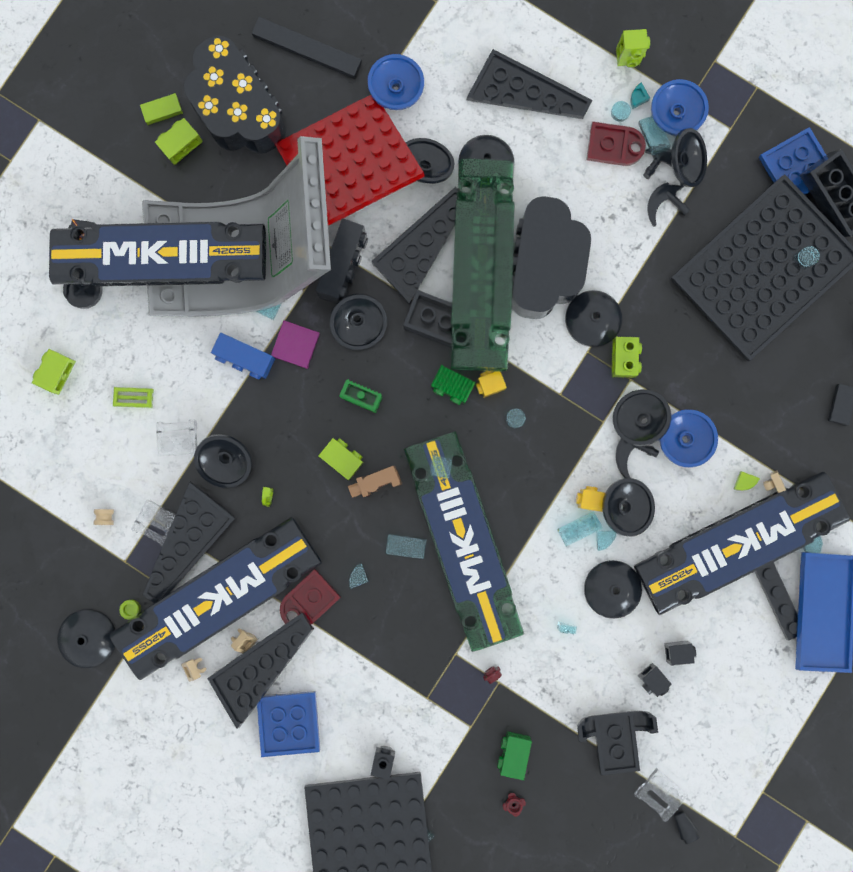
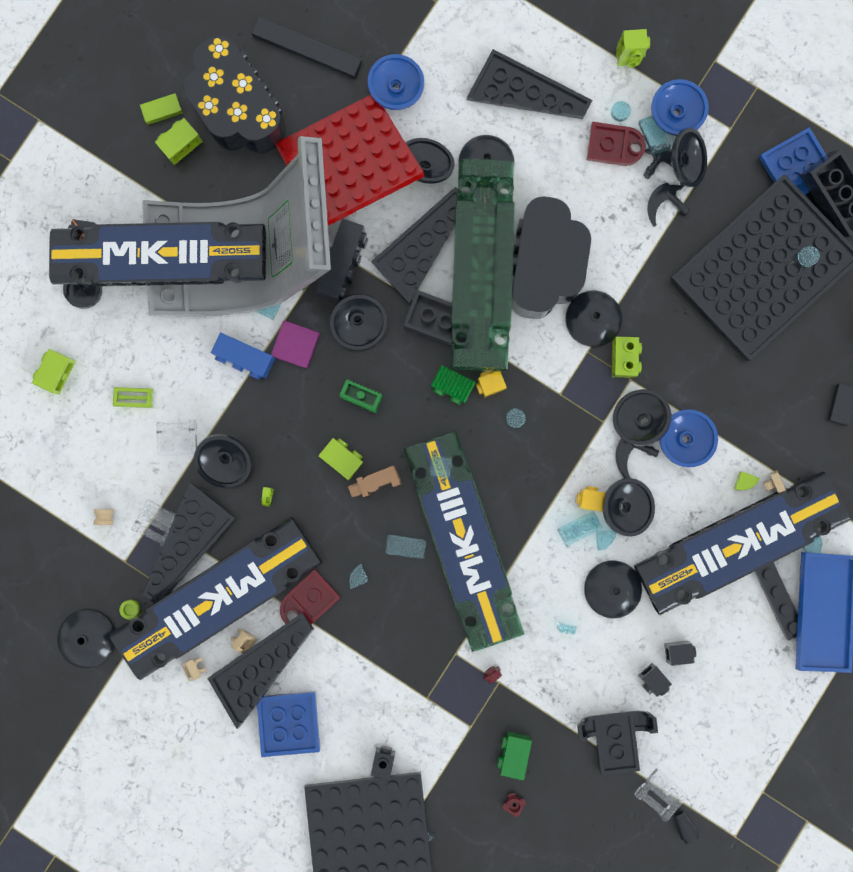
(639, 96): teal tile -> none

